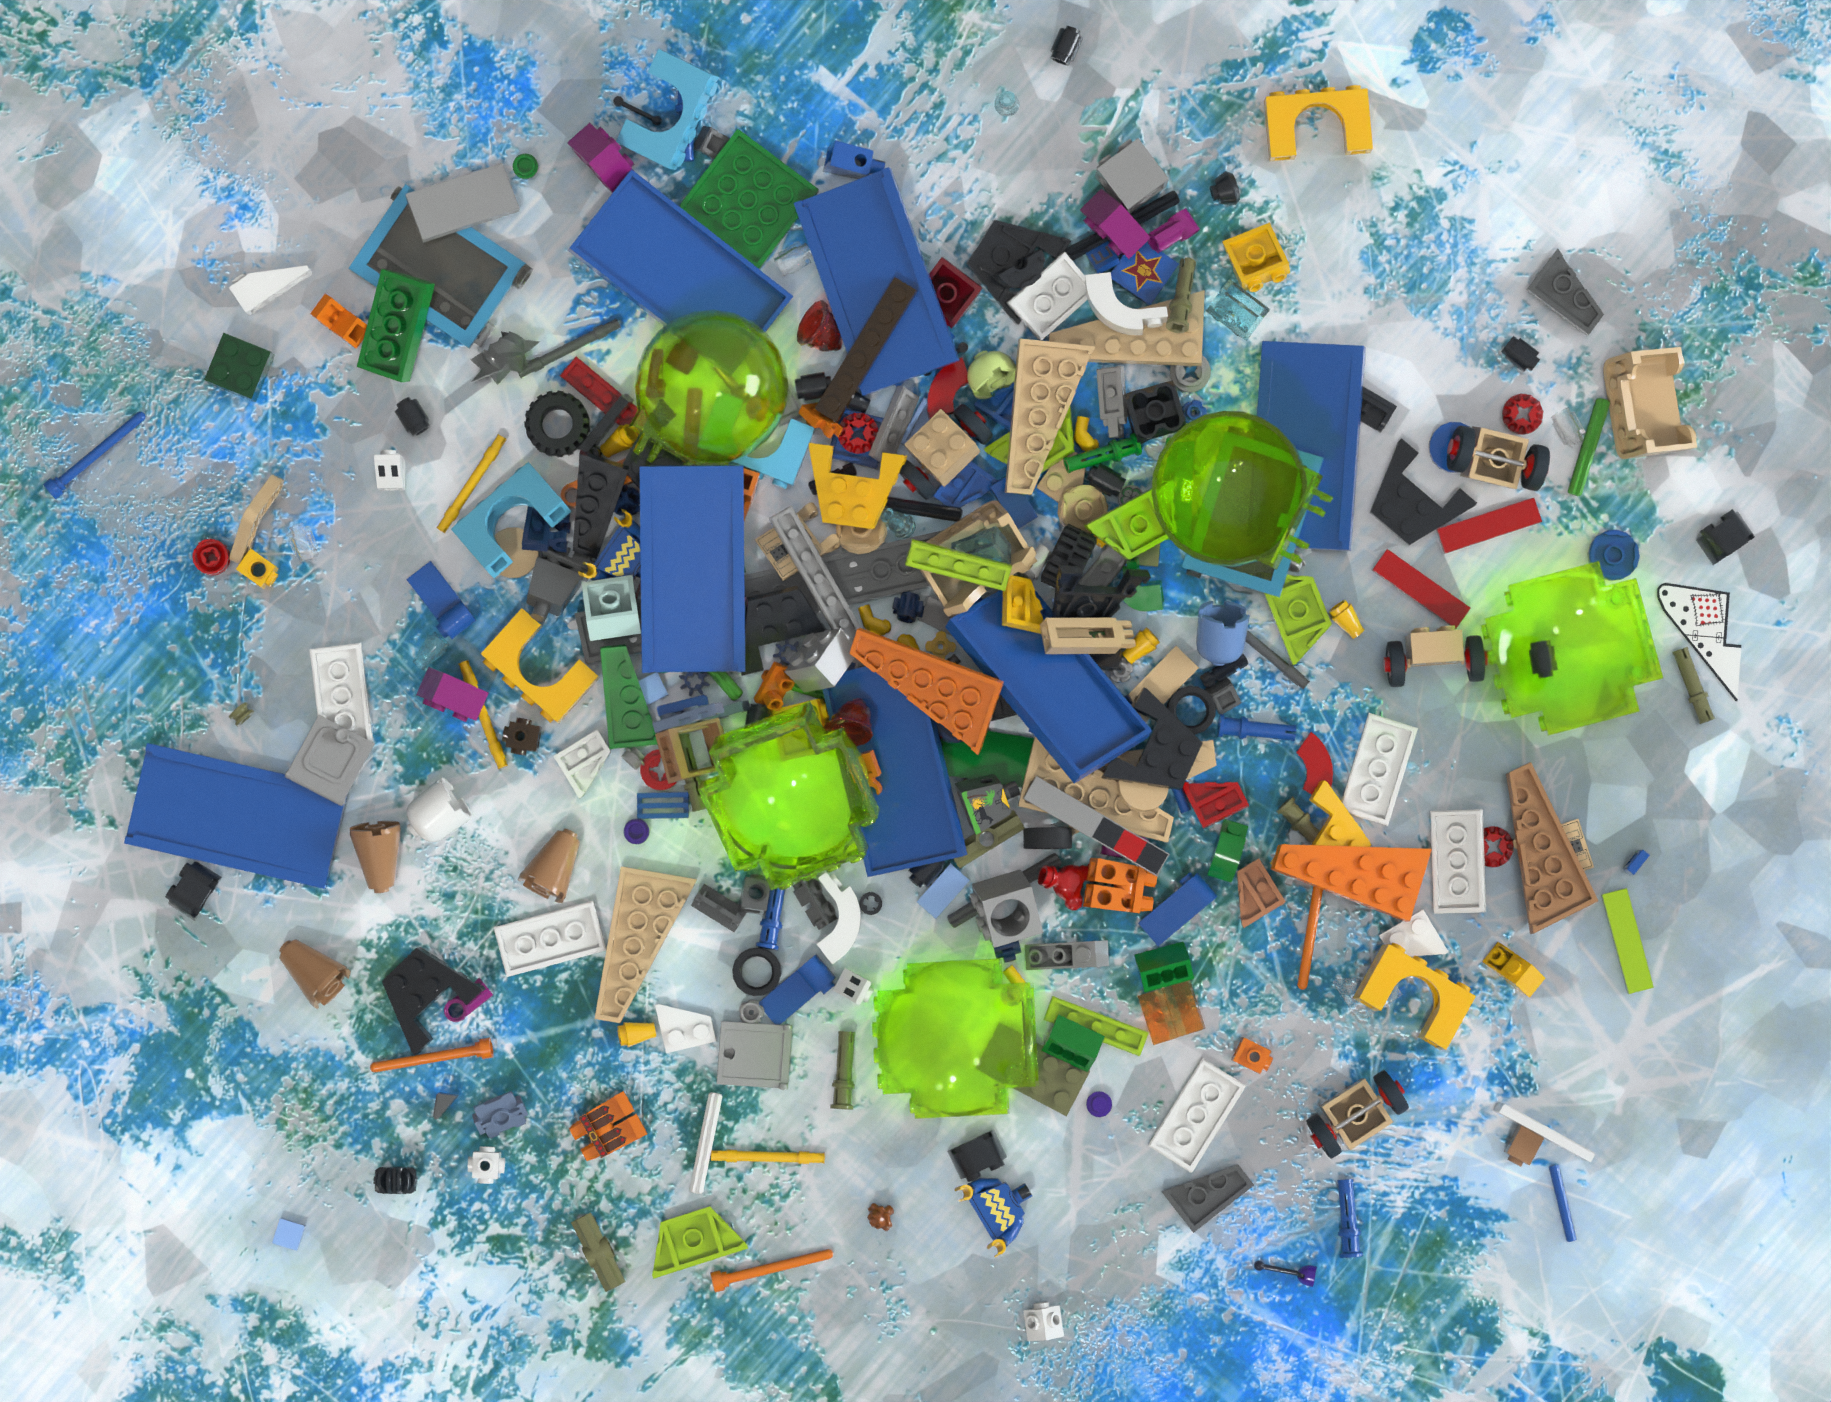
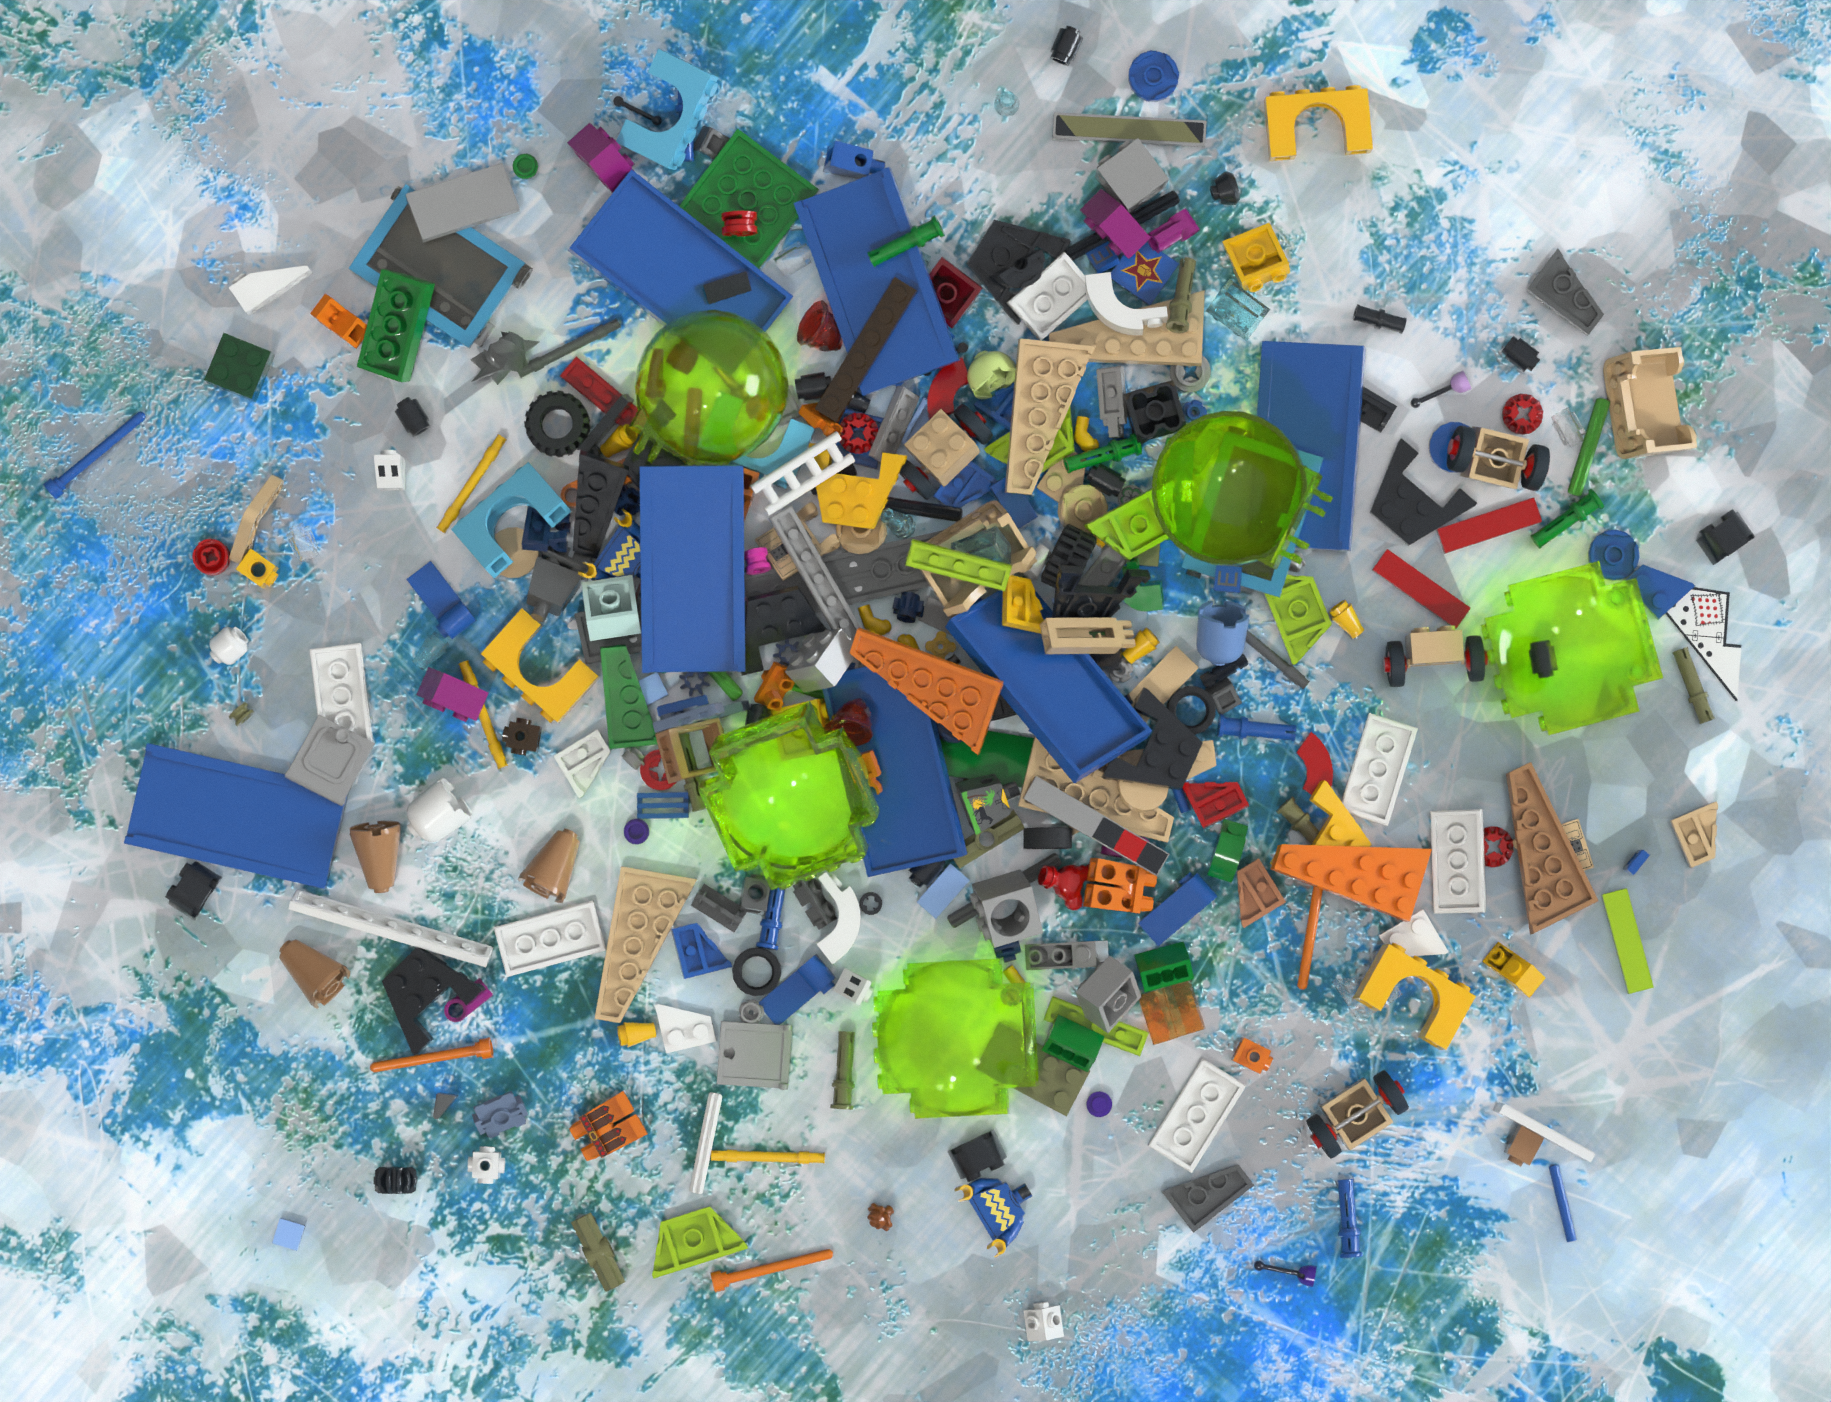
(228, 645): none -> white head
(391, 928): none -> white tile
(697, 952): none -> blue wing
(727, 287): none -> black sticker
(739, 223): none -> red wheel
(756, 561): none -> dark pink wheel
(818, 475): none -> white bar
(916, 236): none -> green pin
(1108, 994): none -> light grey brick
(1122, 128): none -> olive tile
(1153, 76): none -> blue tile
(1228, 579): none -> blue tile
(1379, 319): none -> black pin
(1458, 383): none -> hinge
(1577, 512): none -> green pin
(1659, 589): none -> blue wing
(1697, 834): none -> tan wing

